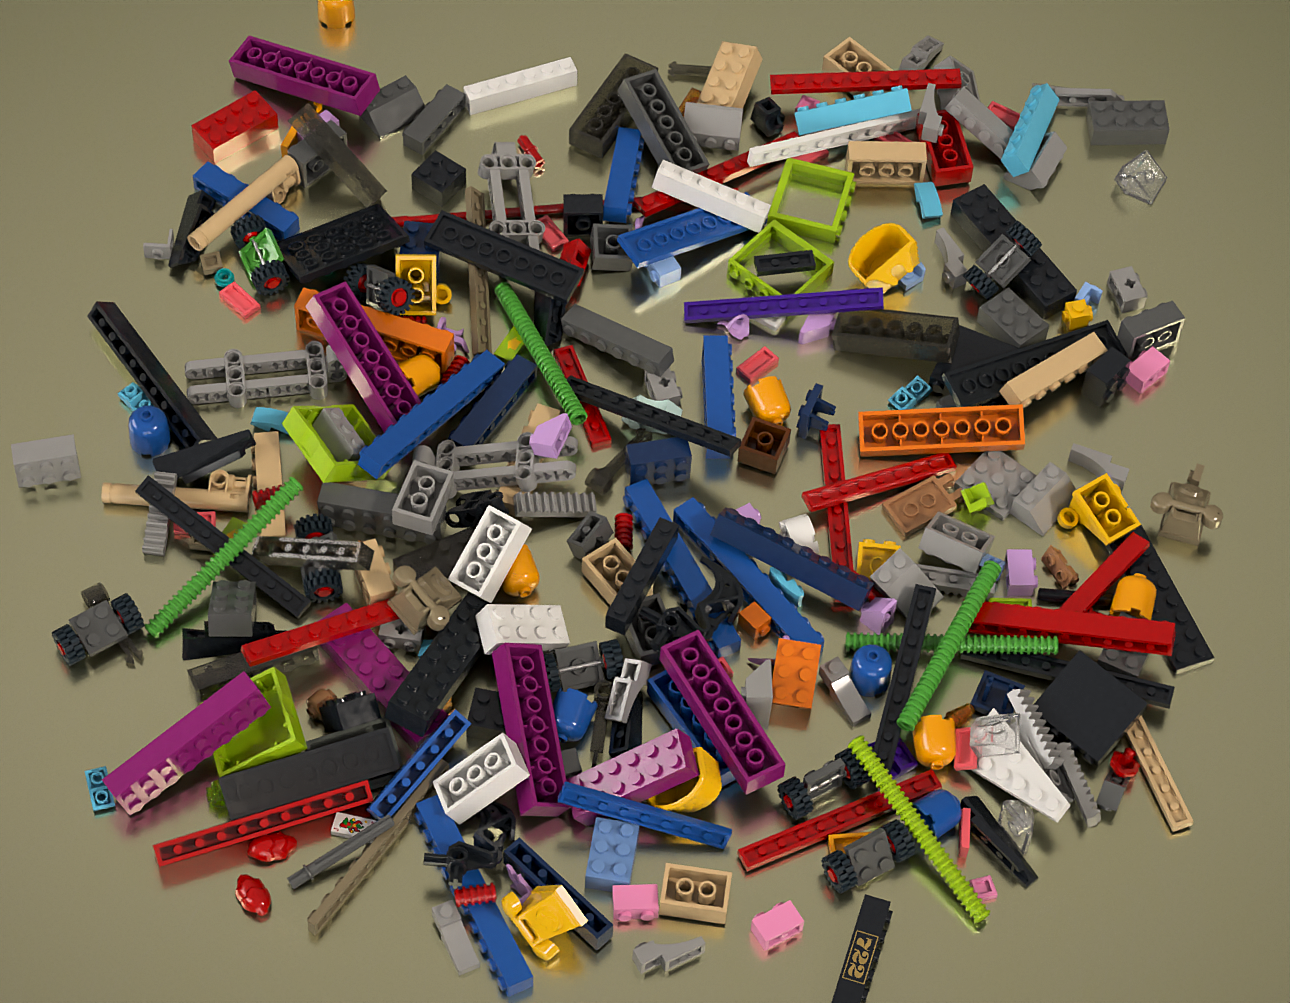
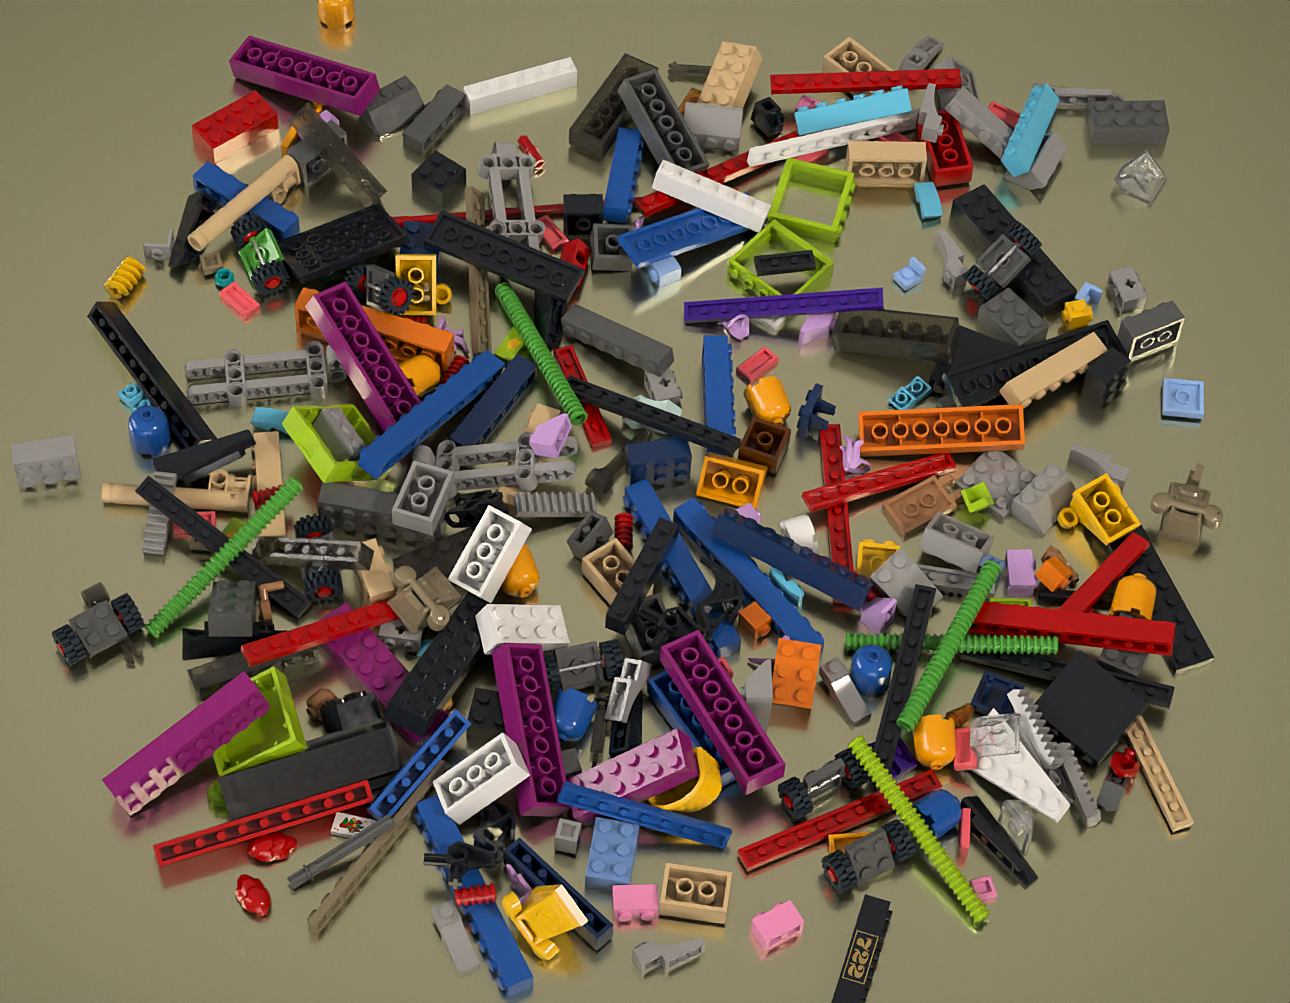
(99, 793): medium azure slope -> none
(124, 278): none -> yellow piece
(264, 608): none -> medium nougat plate
(567, 836): none -> light grey brick
(731, 480): none -> light orange slope
(851, 456): none -> lavender piece
(883, 256): yellow piece -> none
(1054, 574): none -> orange brick
(1147, 369): bright pink brick -> none
(1183, 398): none -> light blue plate

